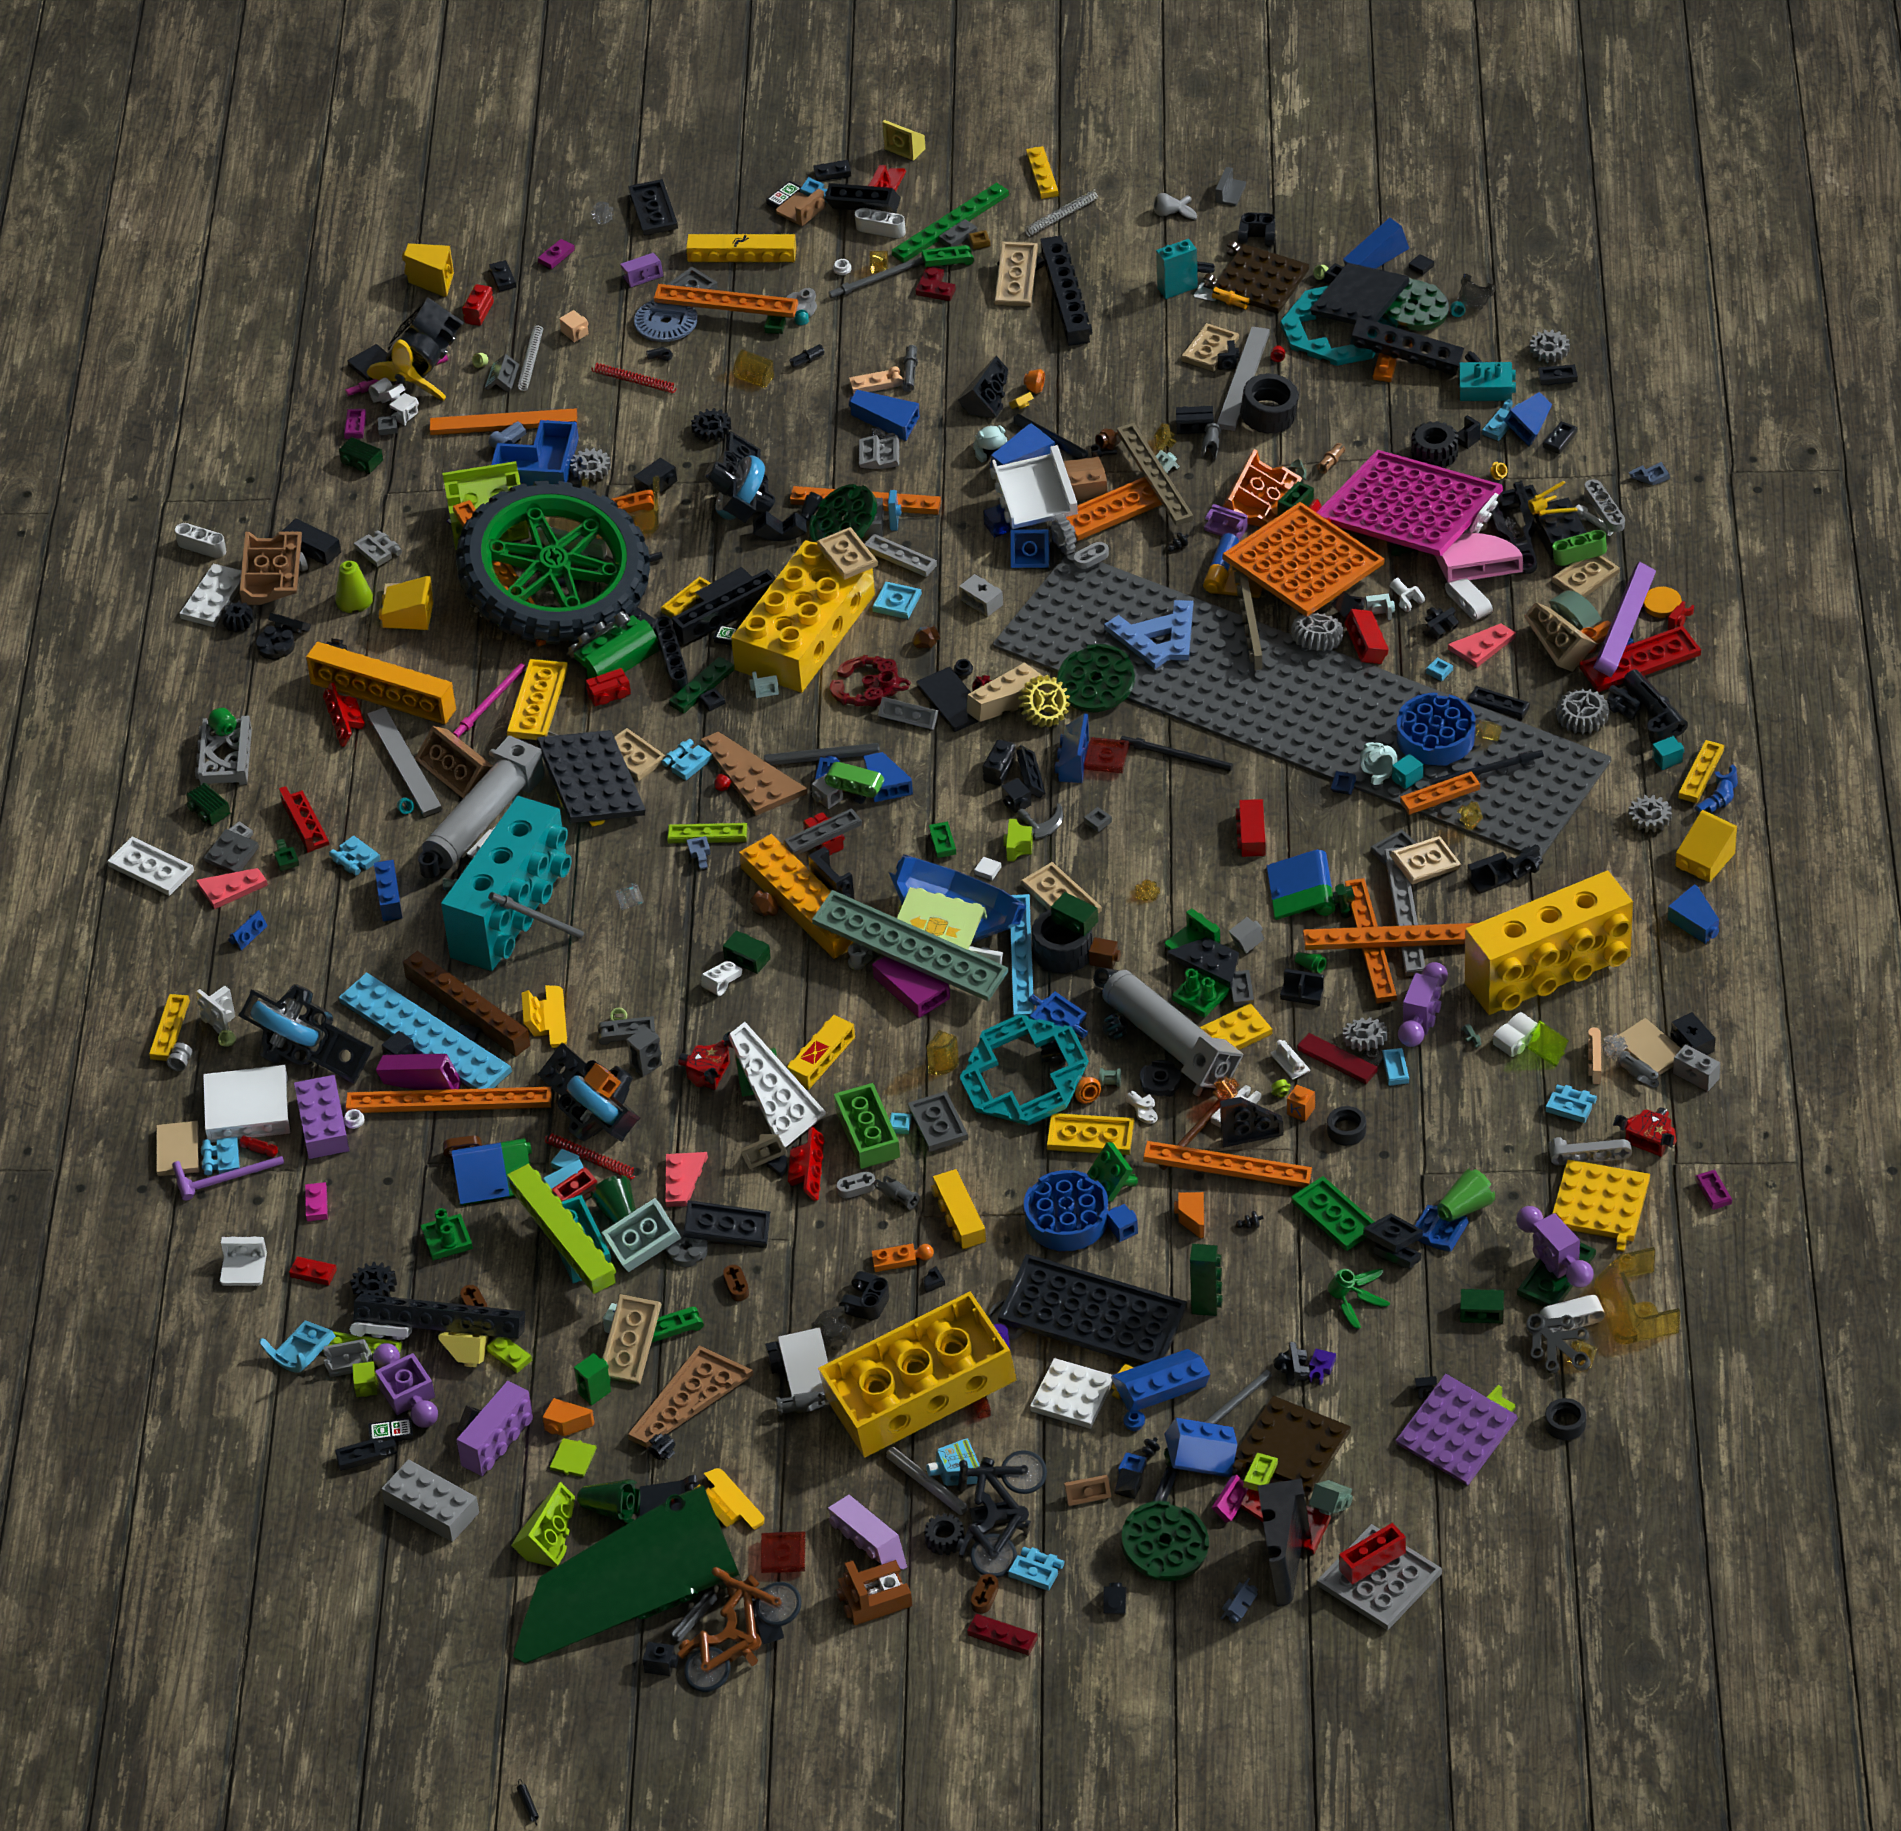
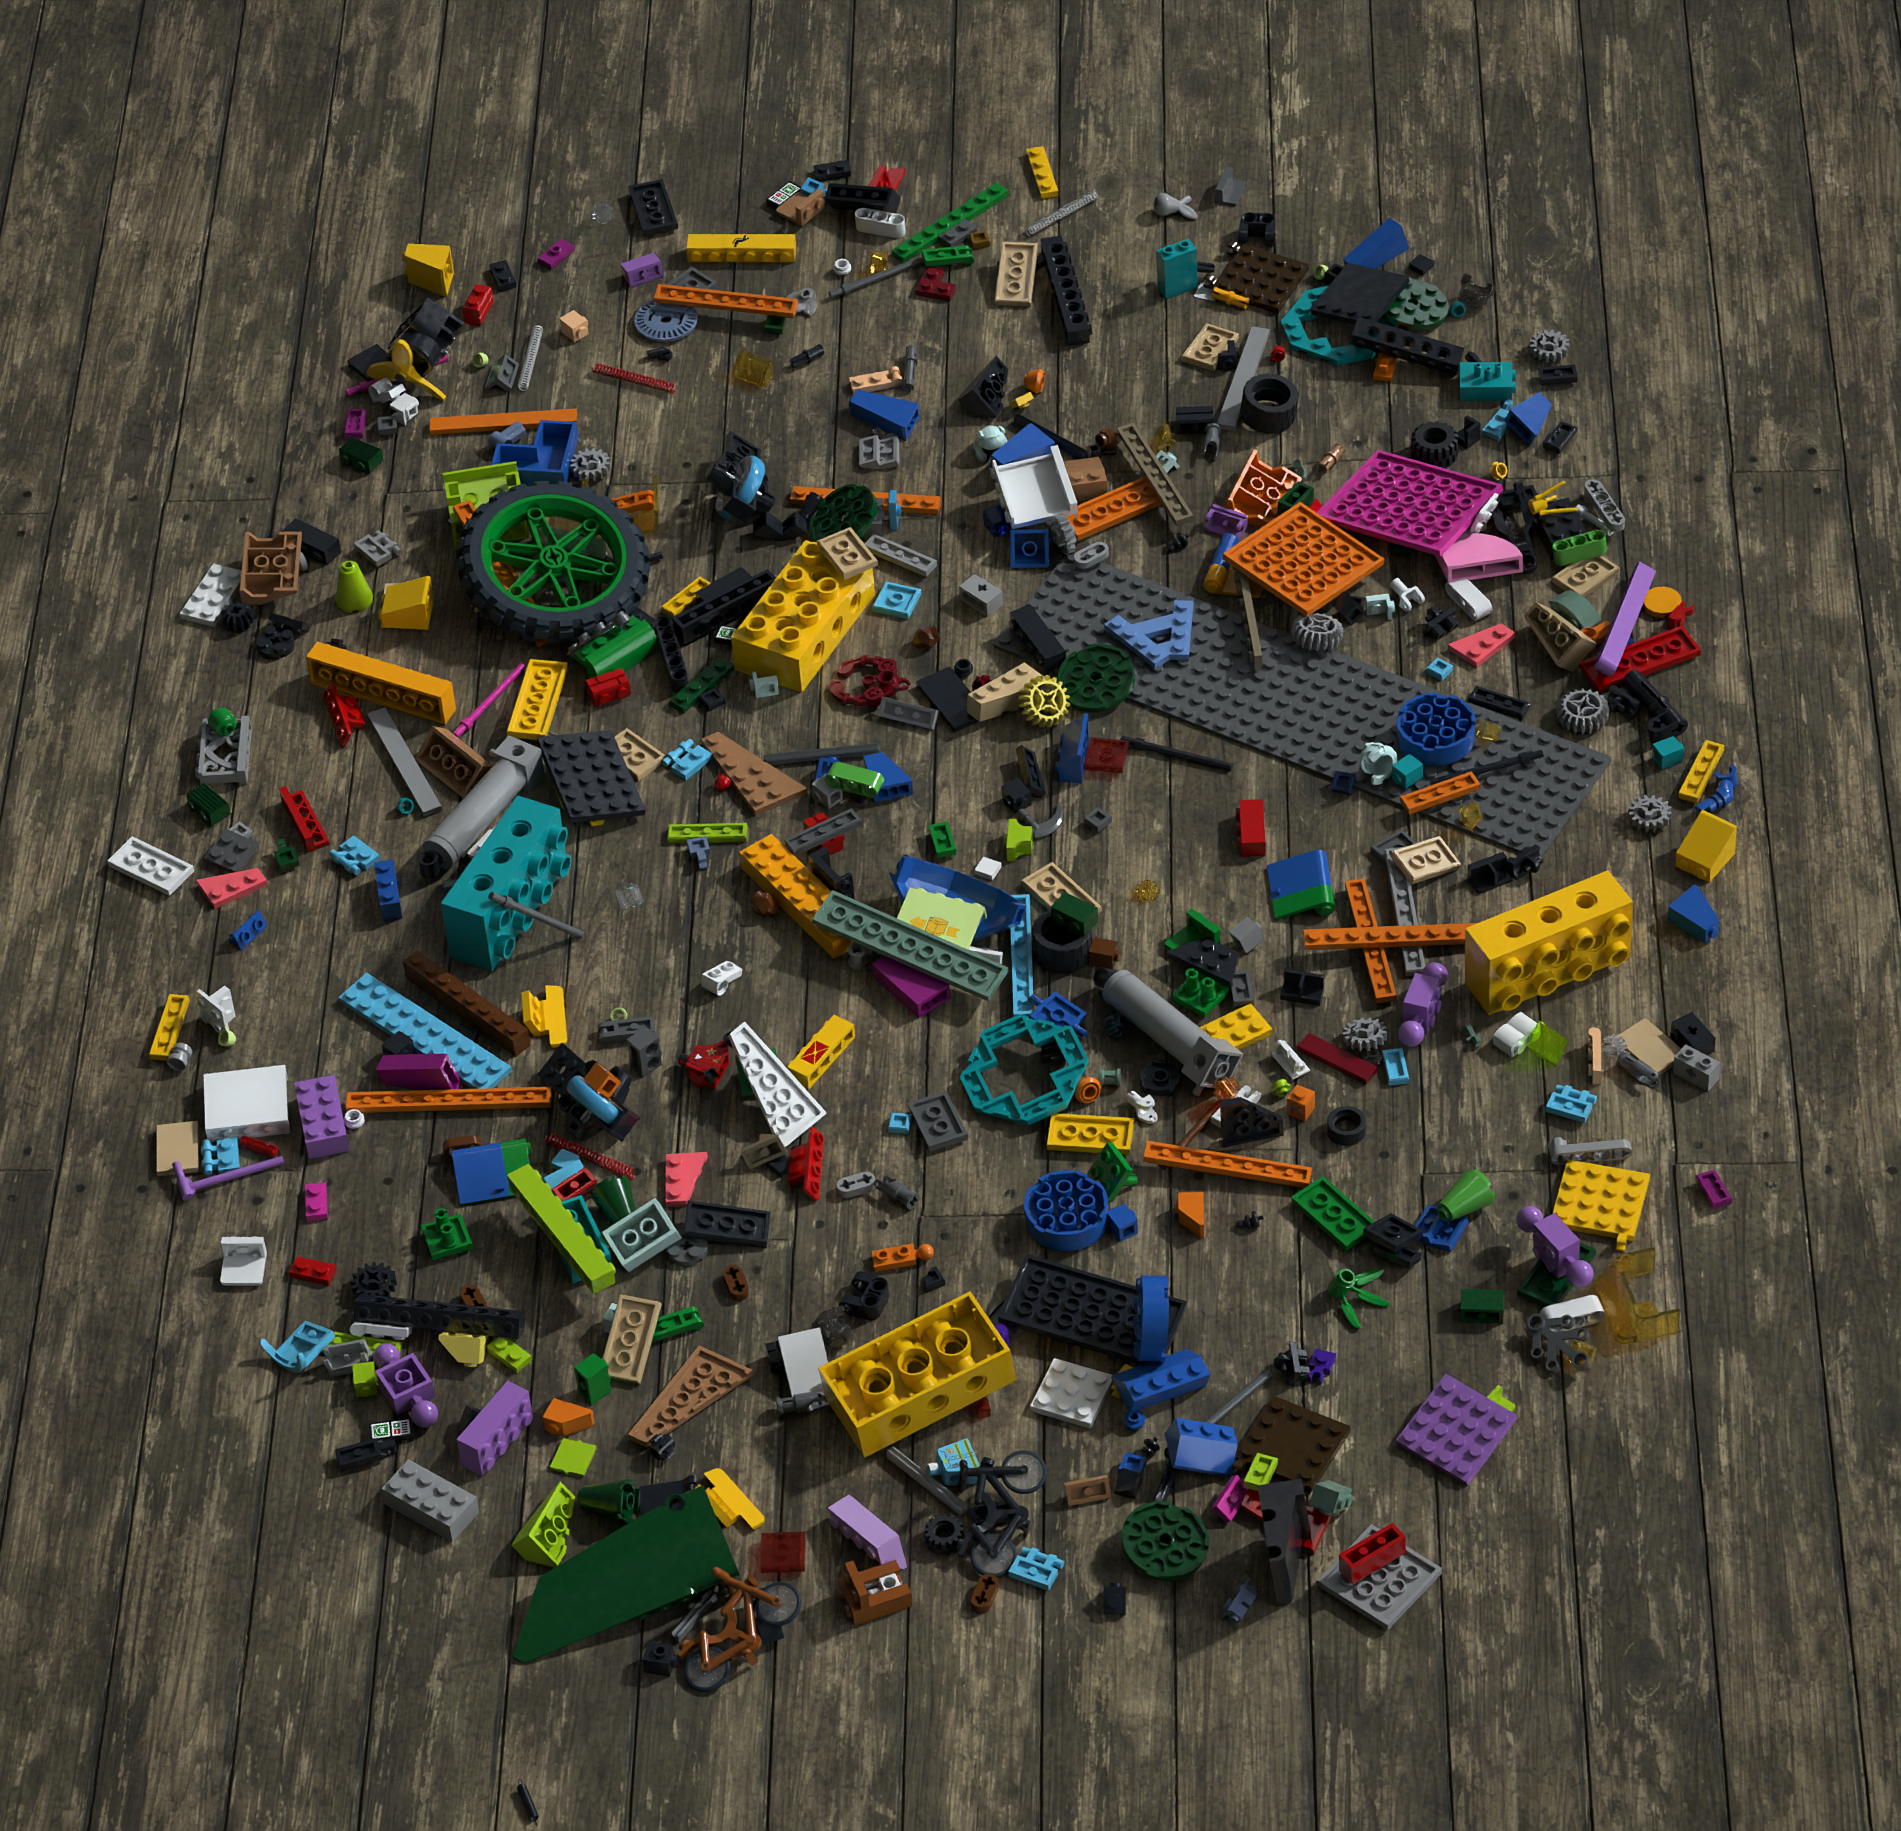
(200, 540): white beam -> none
(302, 1032): black piece -> none
(665, 470): black brick -> none
(711, 424): black gear -> none
(746, 951): dark green brick -> none
(801, 317): teal hinge -> none
(867, 1125): bright green brick -> none
(902, 140): light yellow slope -> none
(942, 1053): clear yellow brick -> none
(958, 1208): yellow brick -> none
(999, 762): black brick -> none
(1002, 1634): dark red plate -> none
(1037, 638): none -> black brick
(1152, 1318): none -> blue brick
(1205, 1279): dark green brick -> none
(1313, 962): green cone -> none
(1342, 898): dark green plate -> none
(1366, 636): red brick -> none
(1424, 1383): black tile -> none
(1563, 1432): black tyre -> none
(1648, 1130): red torso -> none
(1652, 475): sand blue slope -> none

